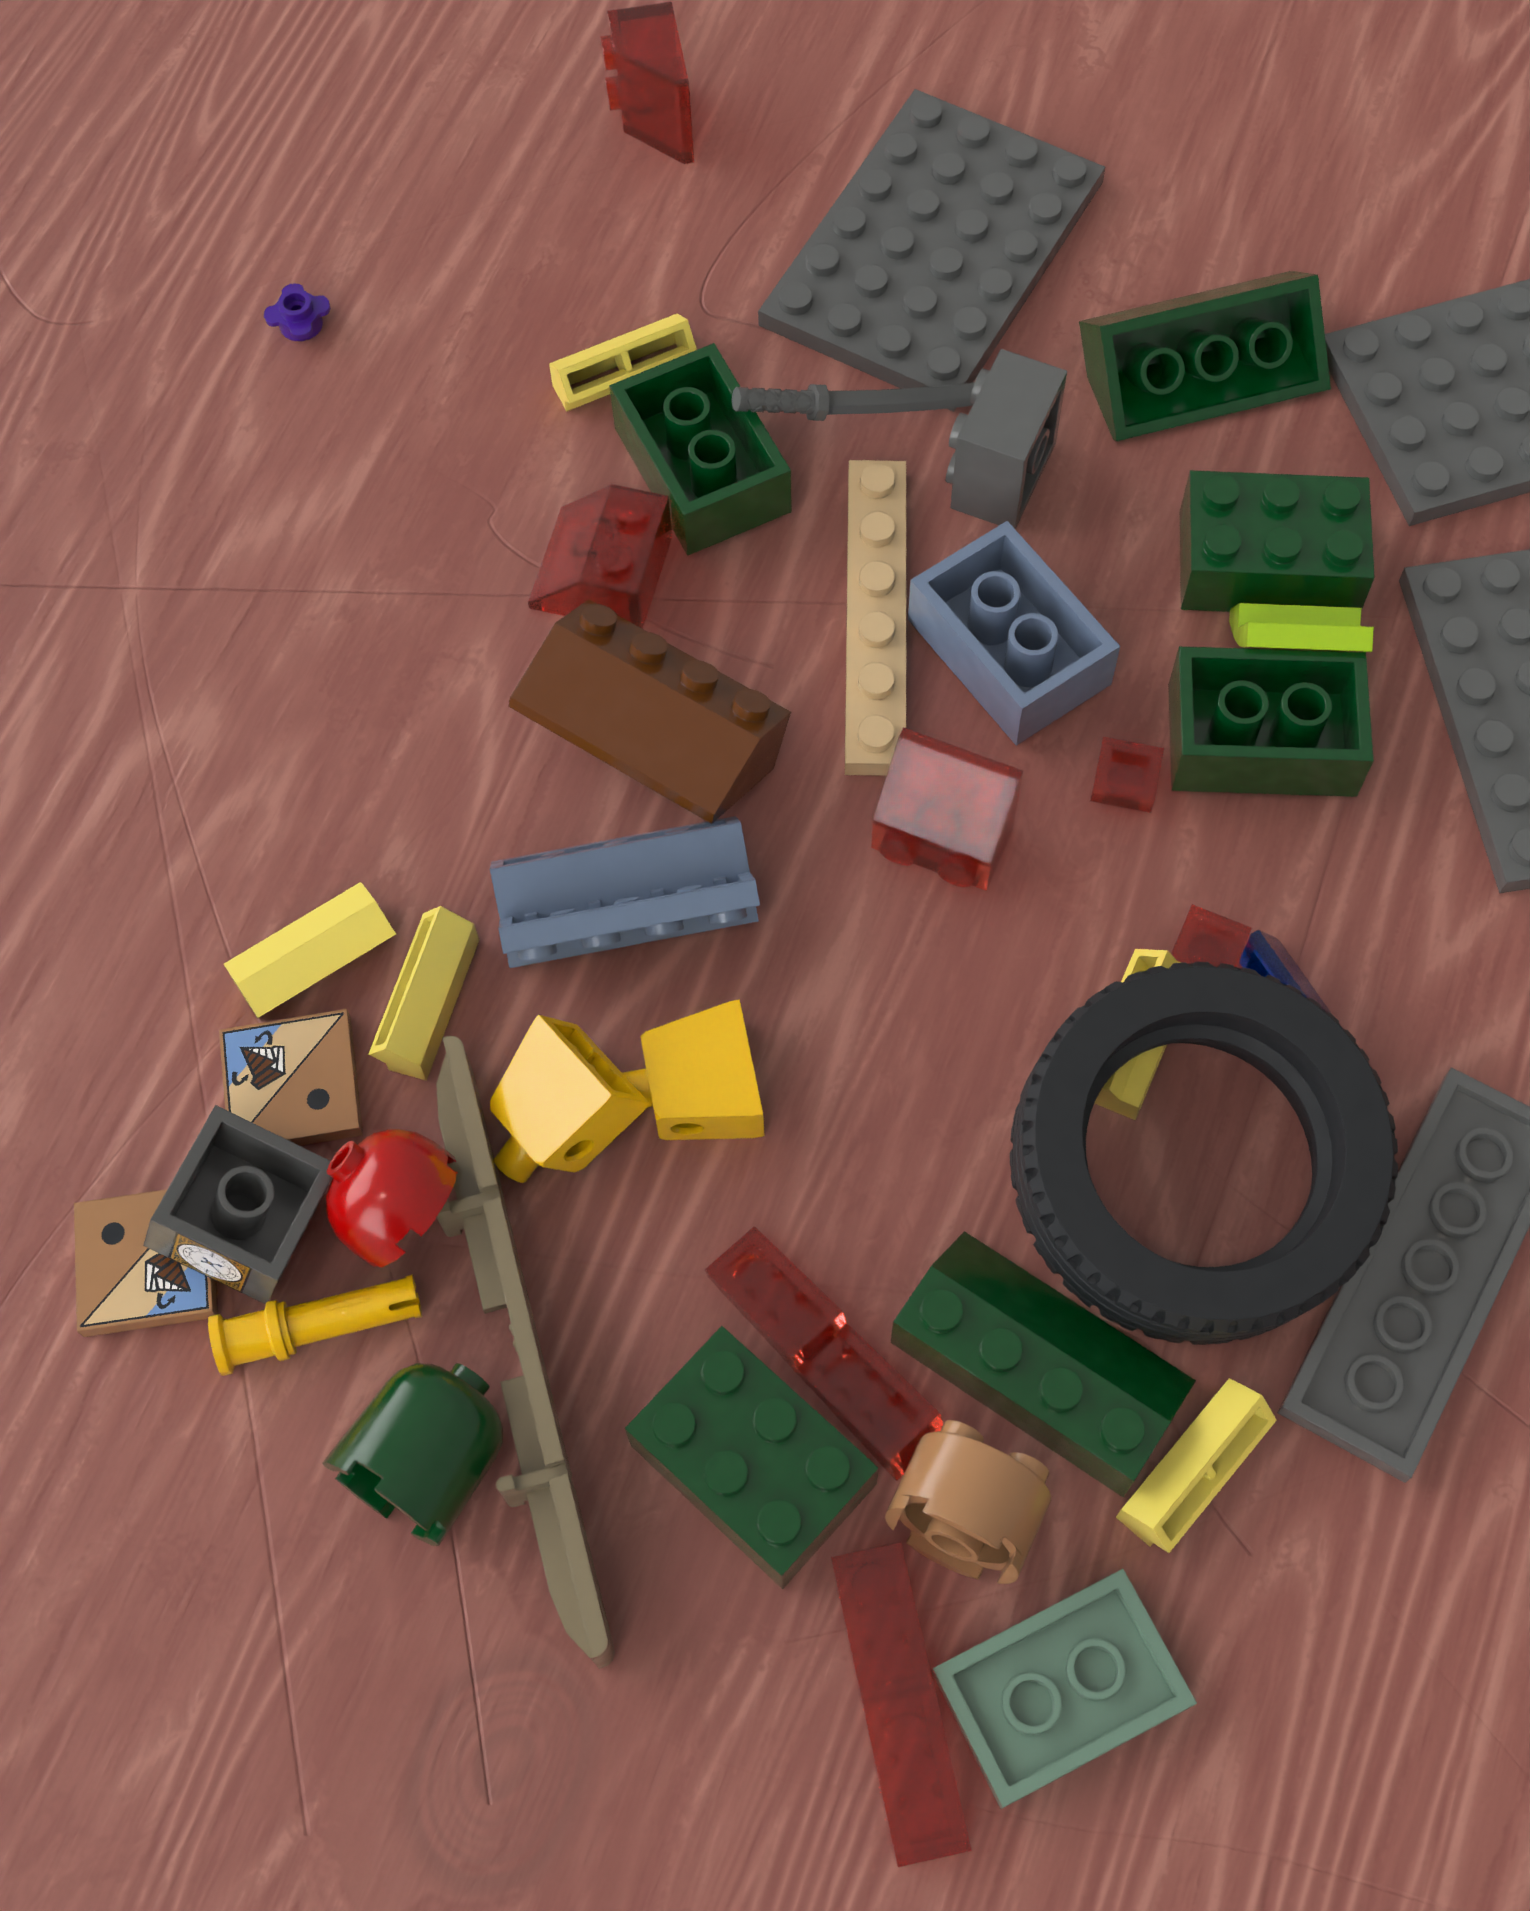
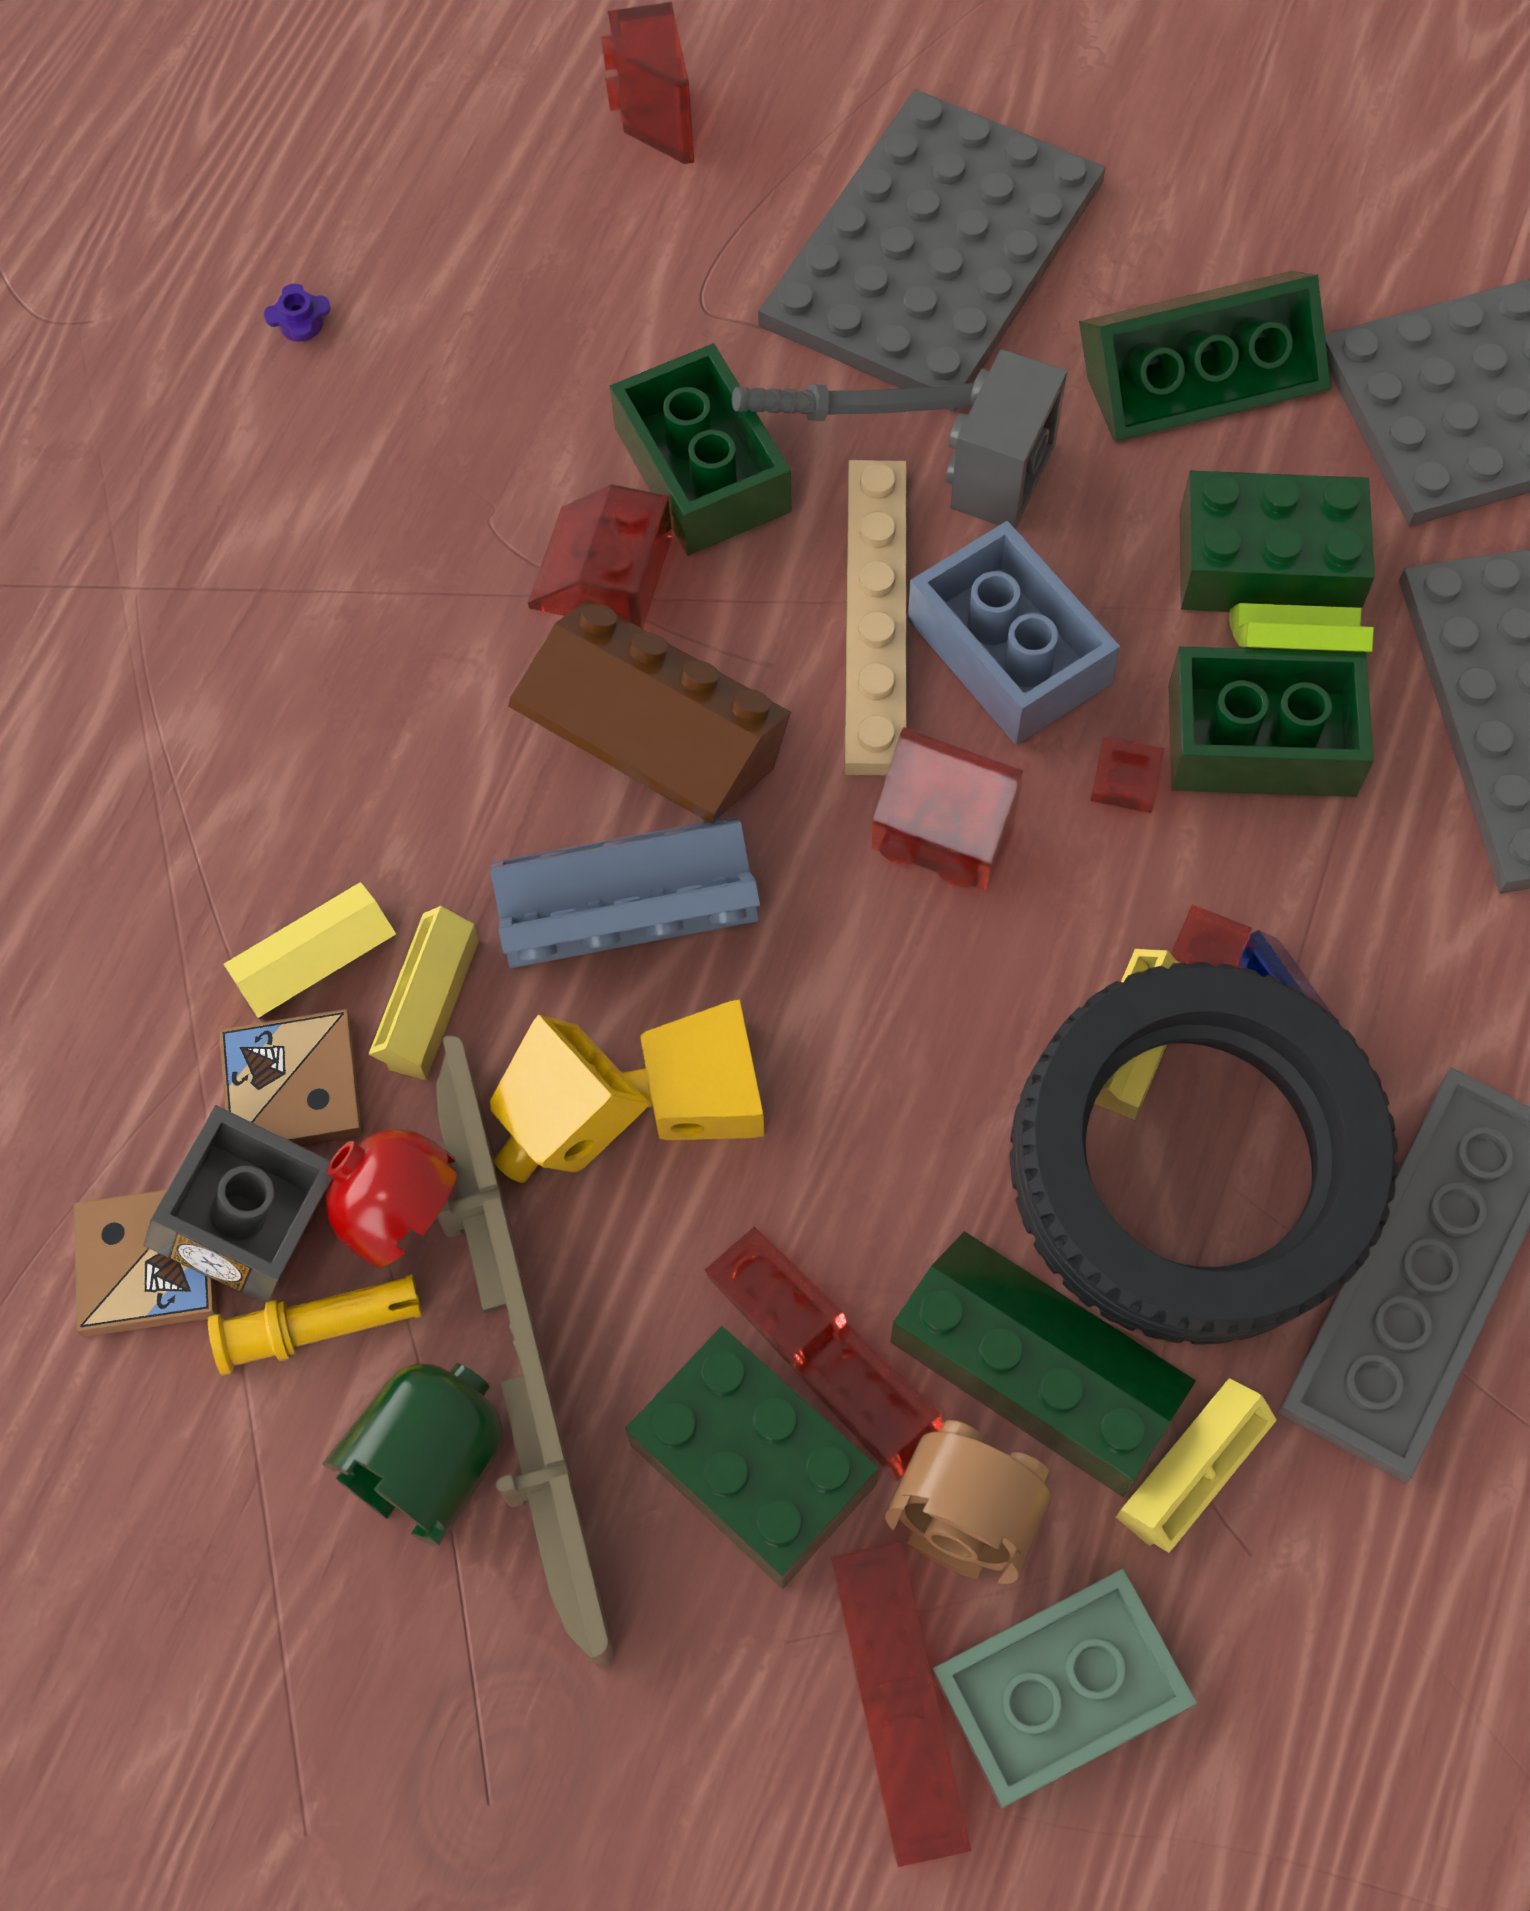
(619, 353): light yellow piece -> none

